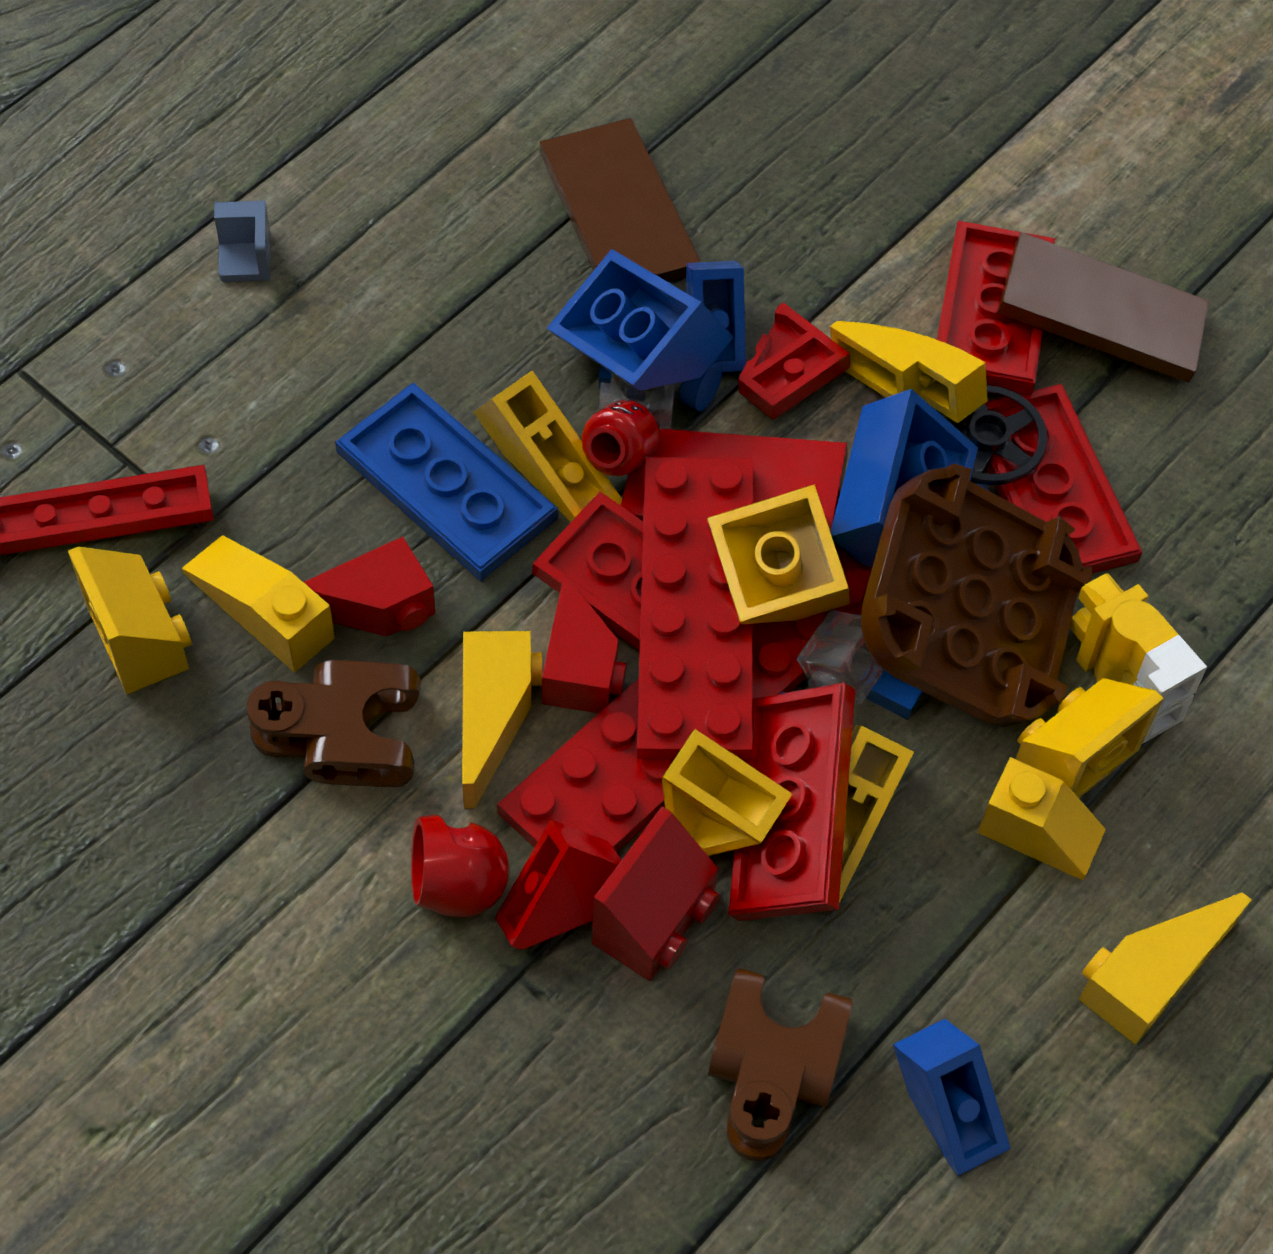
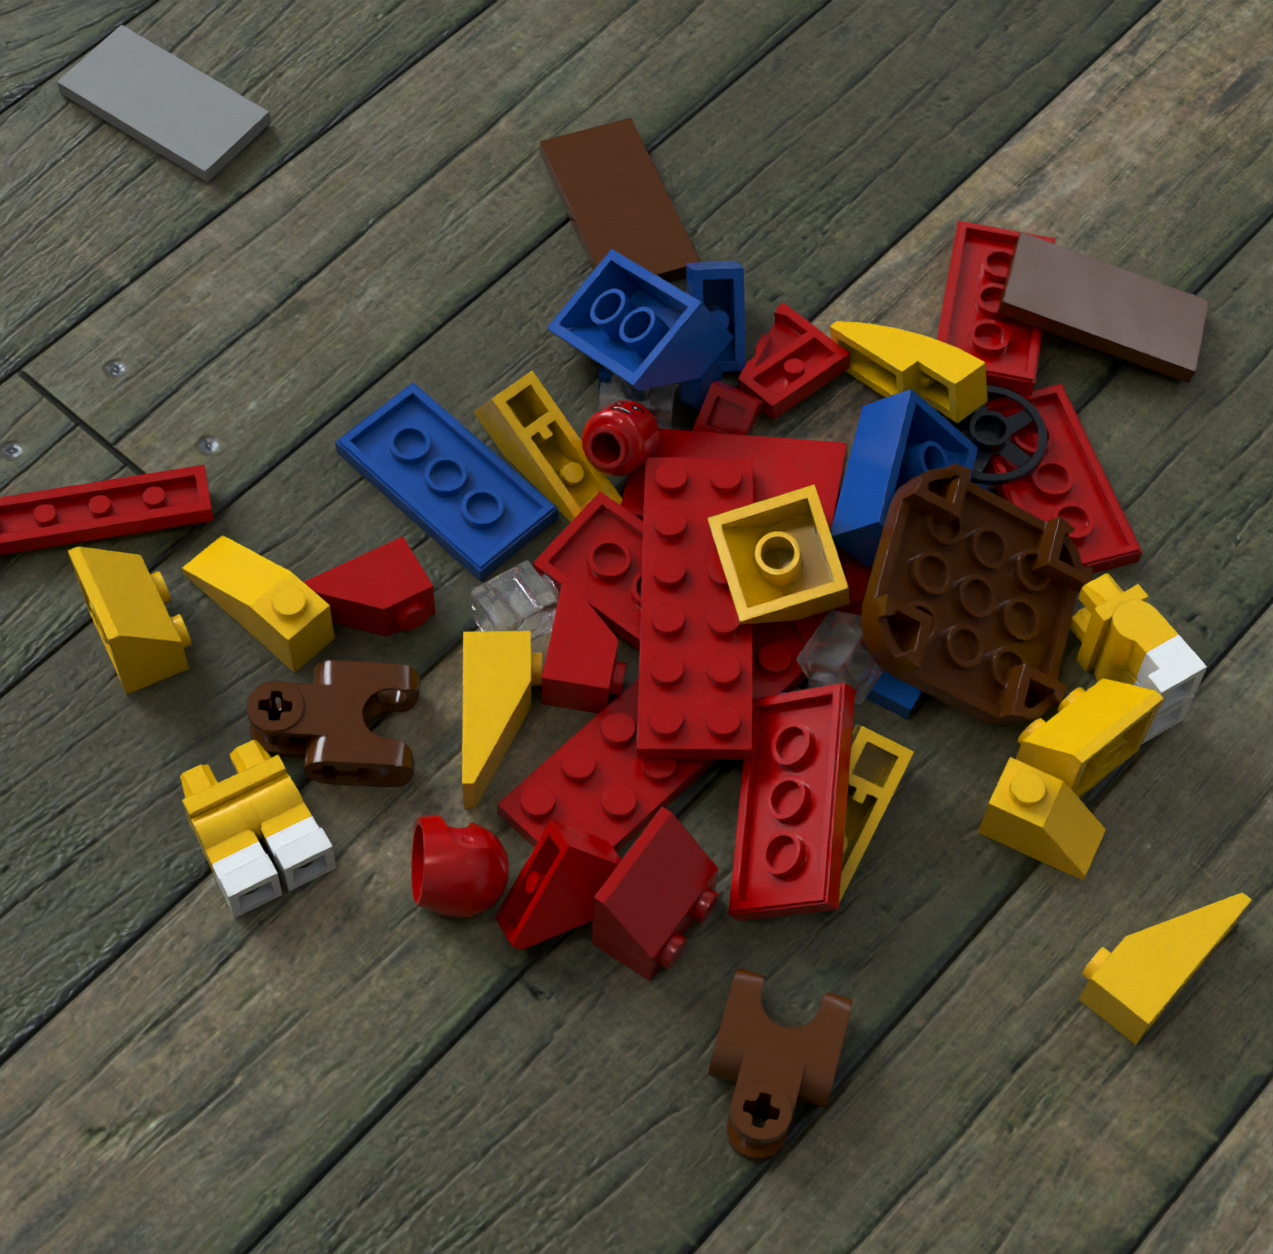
(164, 103): none -> light grey tile
(243, 240): sand blue panel -> none
(252, 807): none -> hips
(516, 602): none -> clear brick
(720, 796): yellow slope -> none
(728, 411): none -> red plate
(953, 1094): blue slope -> none

